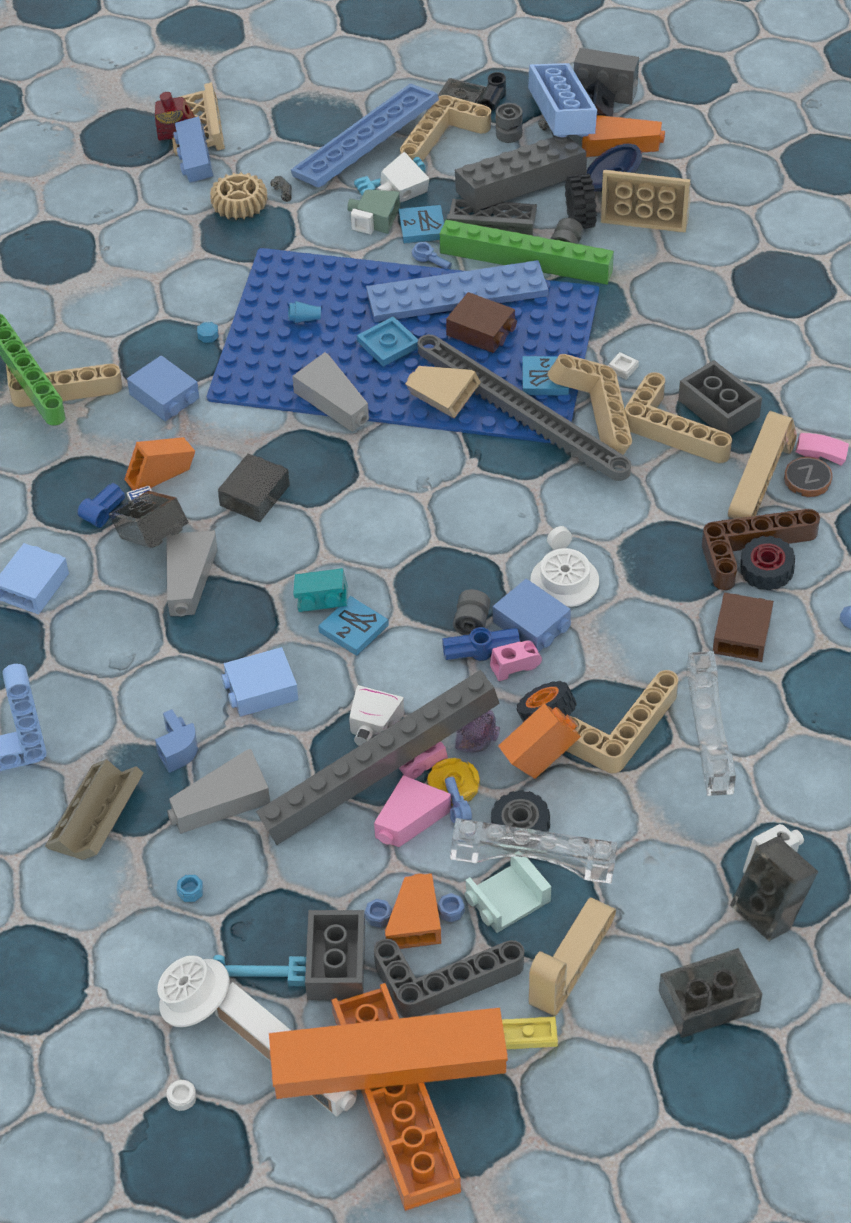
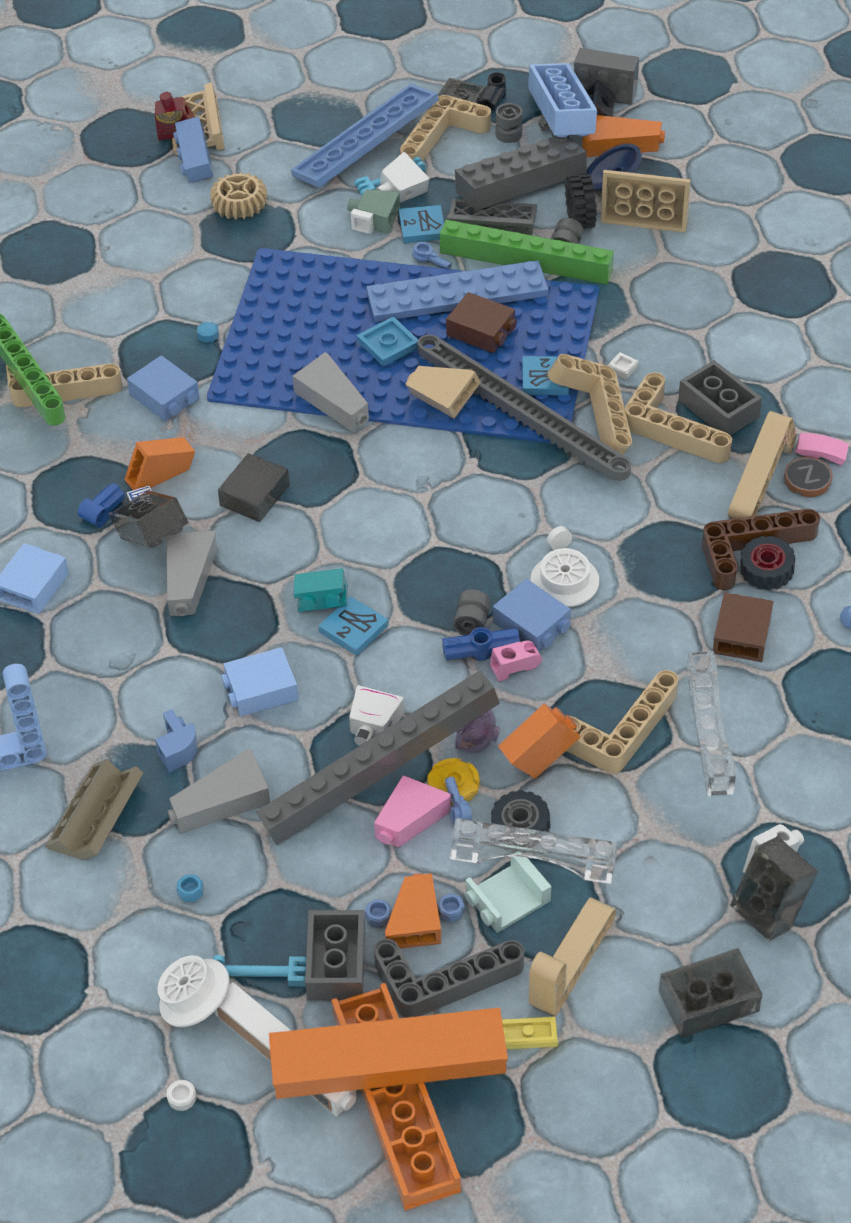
(284, 185): clear smoke arm -> none
(303, 312): dark azure cone -> none
(424, 761): bright pink leg -> none
(552, 694): black wheel -> none

